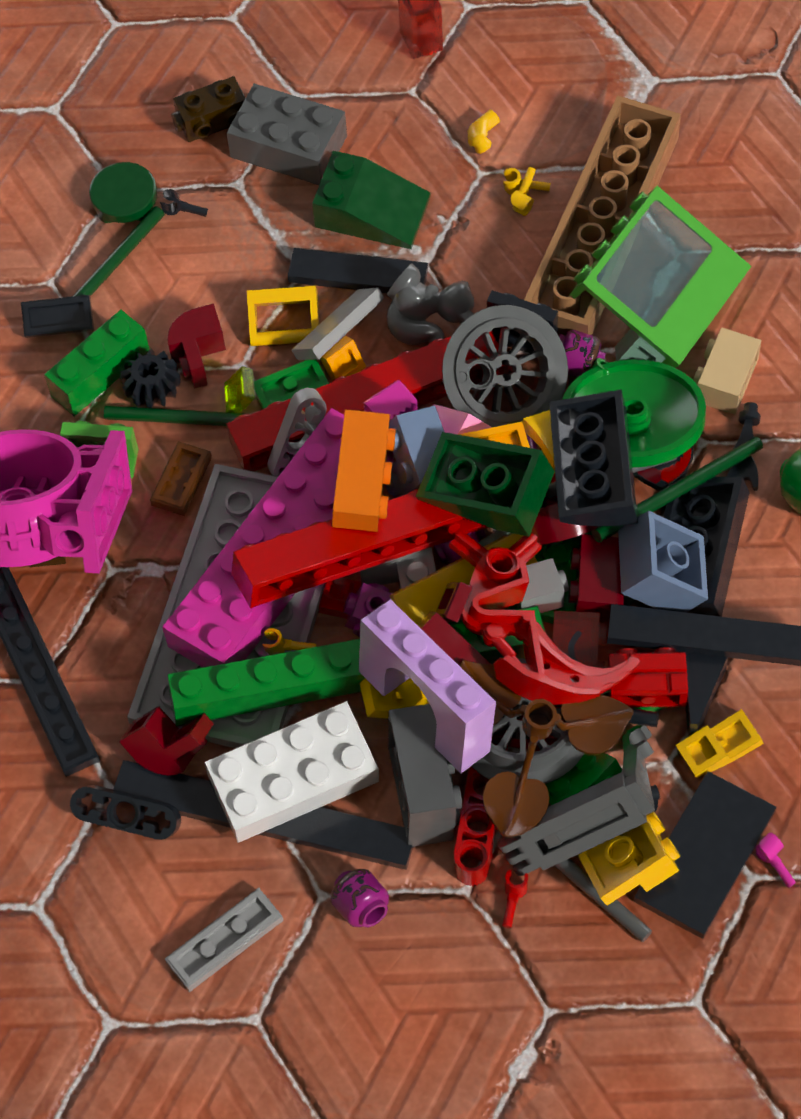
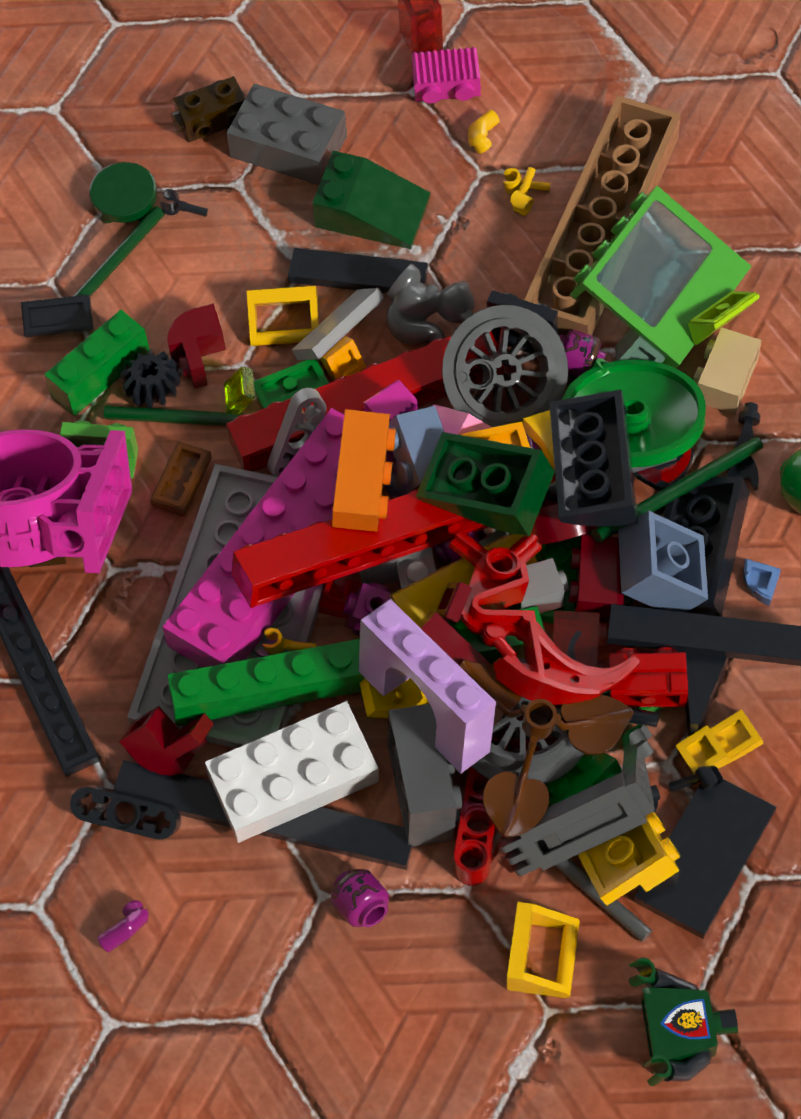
(134, 919): none -> magenta arm
(224, 939): light grey tile -> none
(446, 75): none -> dark pink brick
(514, 893): red hand -> none
(517, 979): none -> yellow tile
(678, 1024): none -> dark green torso
(707, 776): none -> black hand
(720, 314): none -> lime slope
(760, 580): none -> medium blue tile
(767, 852): dark pink hand -> none

